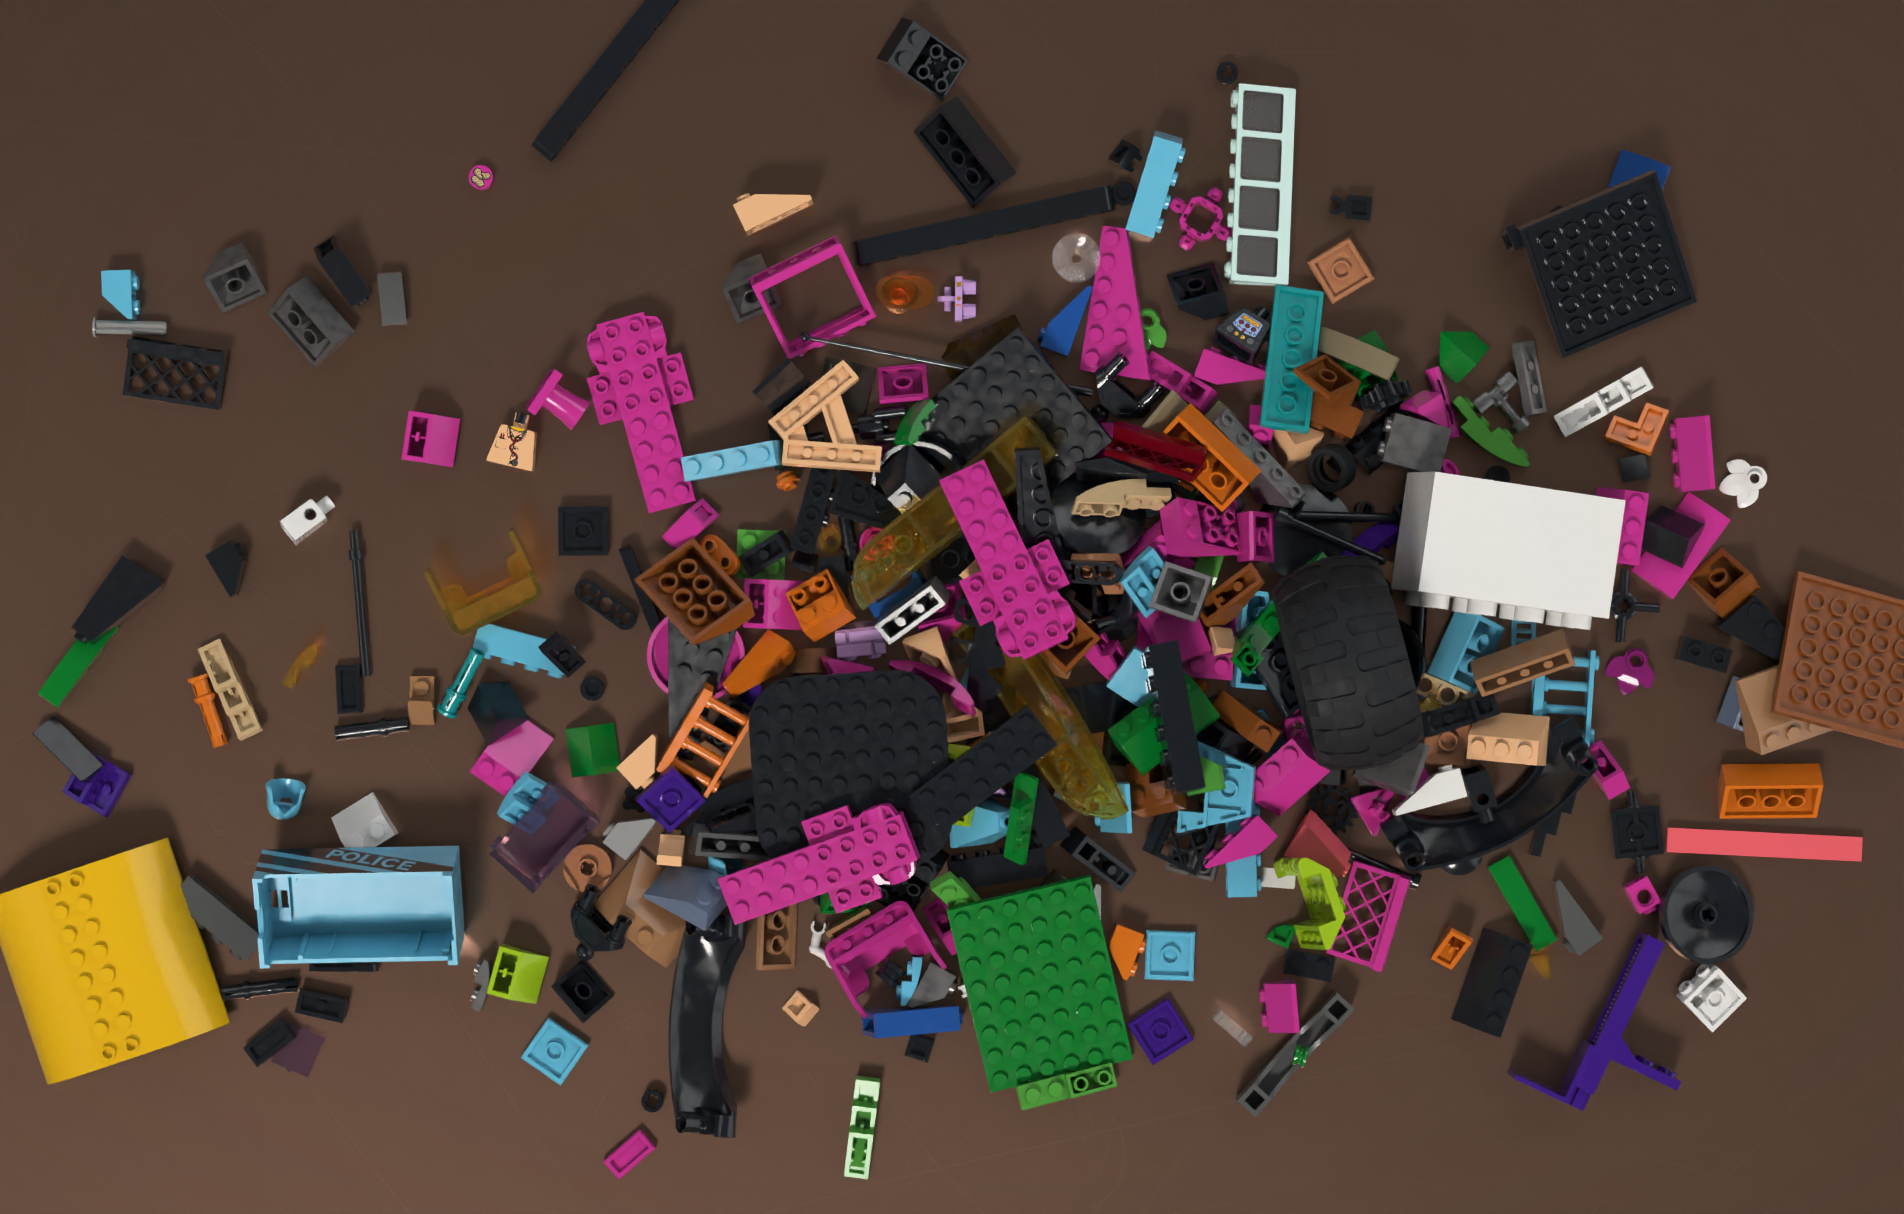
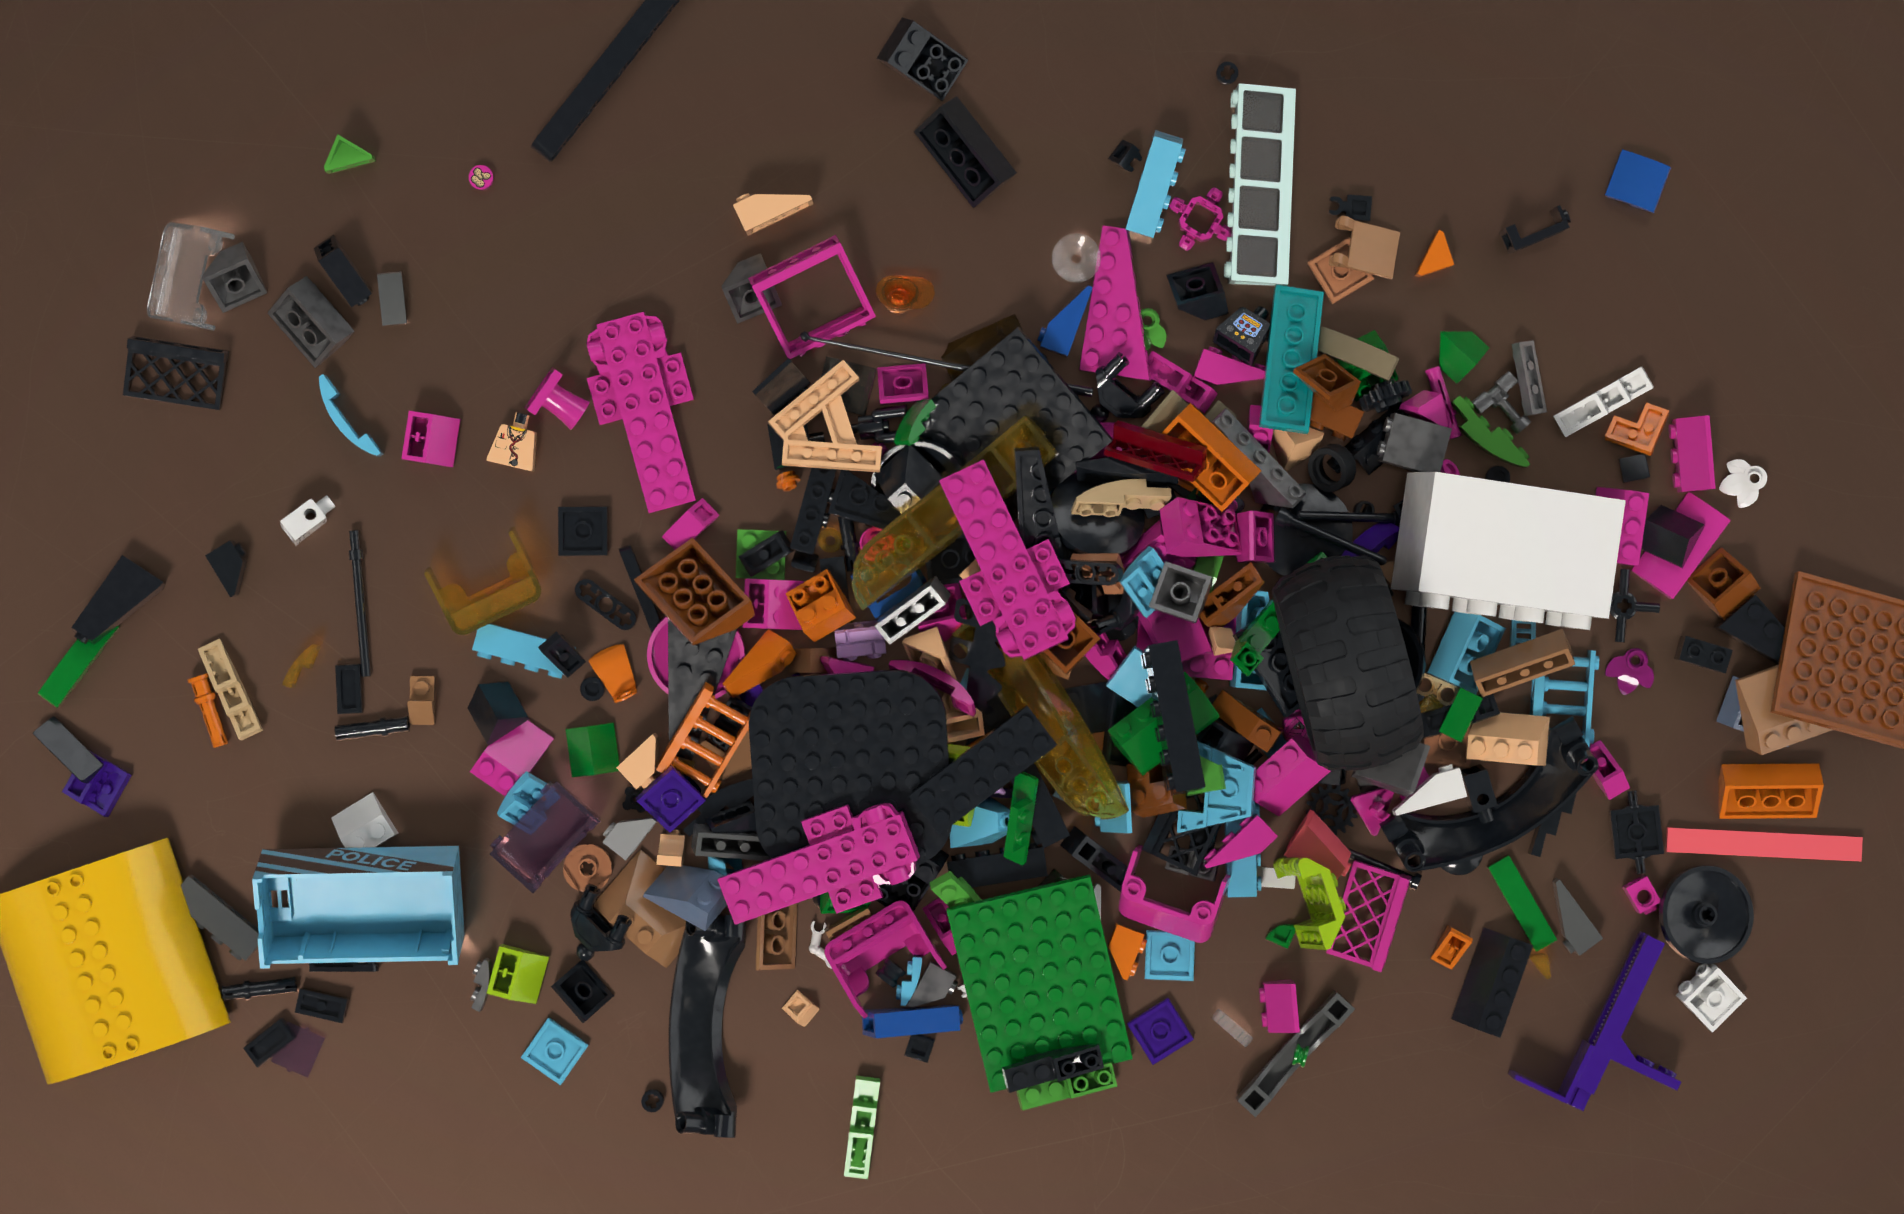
(120, 290): medium azure slope -> none
(128, 327): light grey axle -> none
(179, 274): none -> clear windscreen
(284, 788): medium azure hair -> none
(330, 393): none -> medium azure slope
(345, 156): none -> bright green slope
(457, 692): teal pin -> none
(615, 672): none -> orange piece
(629, 1154): dark pink tile -> none
(720, 553): orange plate -> none
(732, 460): medium azure brick -> none
(962, 287): lavender hips -> none
(983, 226): black beam -> none
(1052, 1065): none -> black slope
(1123, 193): black tile -> none
(1192, 926): none -> dark pink windscreen
(1308, 965): black plate -> none
(1370, 248): none -> medium nougat flag
(1436, 257): none -> orange slope
(1461, 715): none -> green tile
(1607, 263): black plate -> none

